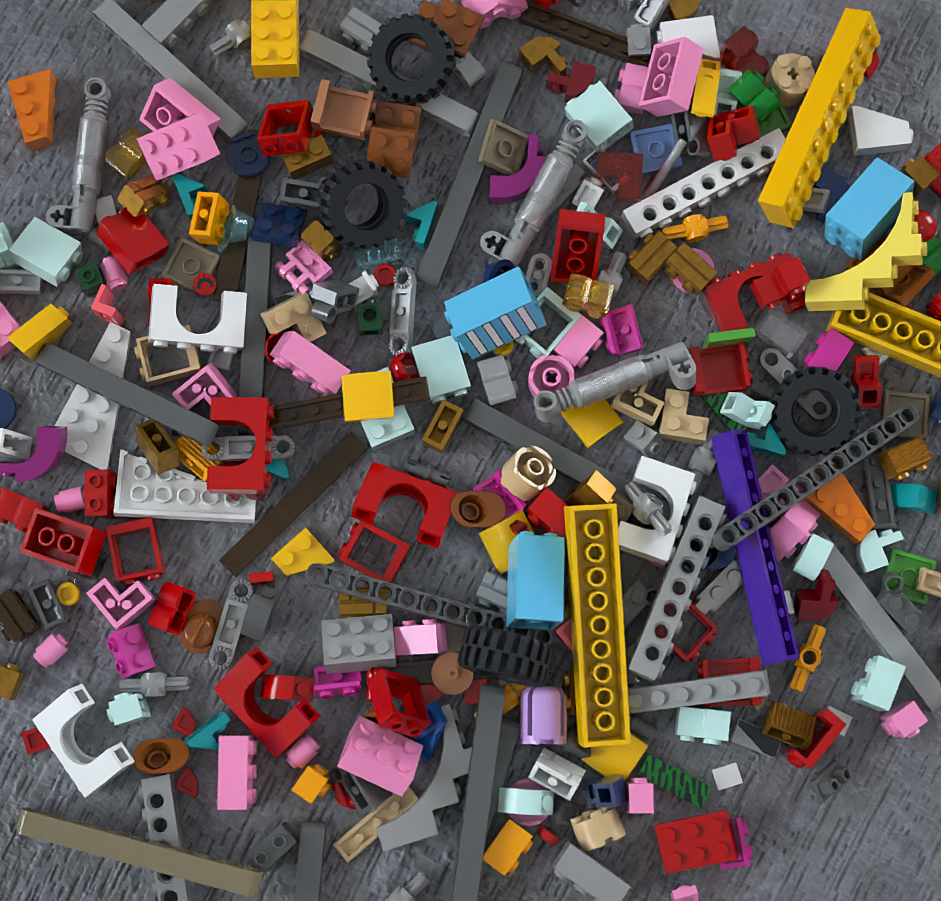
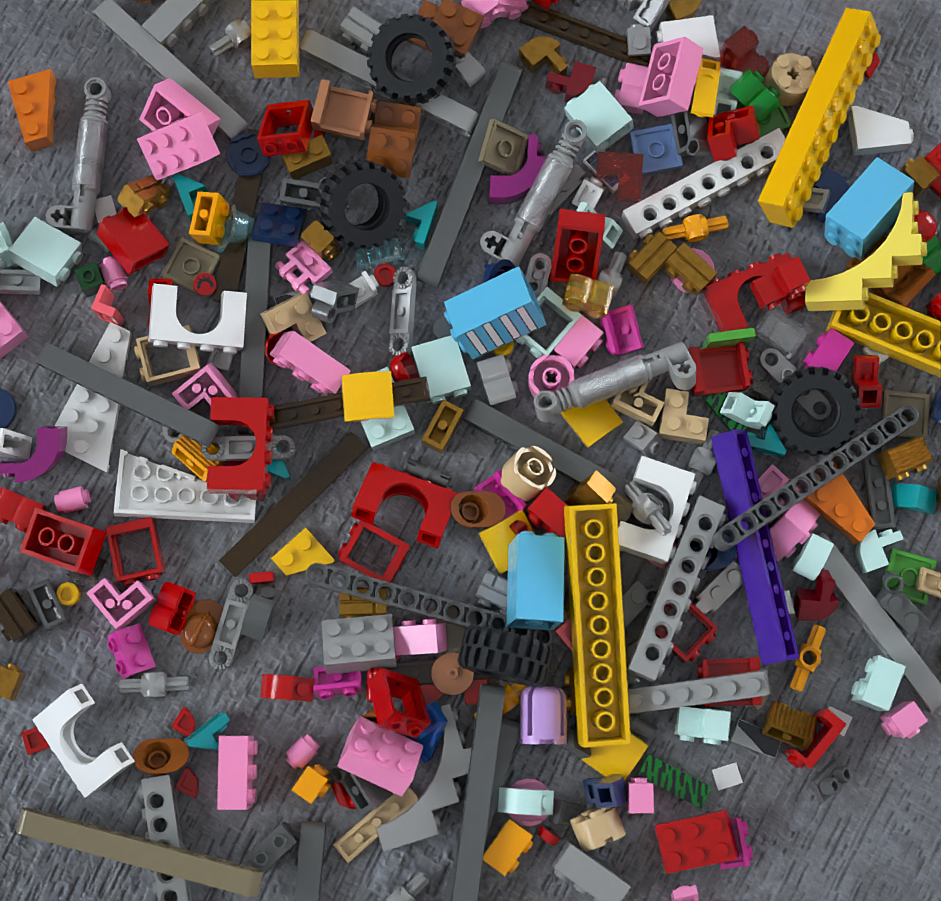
(42, 328): yellow slope -> none
(51, 650): bright pink brick -> none
(100, 493): red bracket -> none
(127, 155): clear yellow brick -> none
(128, 709): light aqua brick -> none
(157, 446): pearl gold brick -> none
(238, 693): red arch -> none
(370, 327): dark green brick -> none
(556, 774): white brick -> none
(666, 167): light grey bar -> none

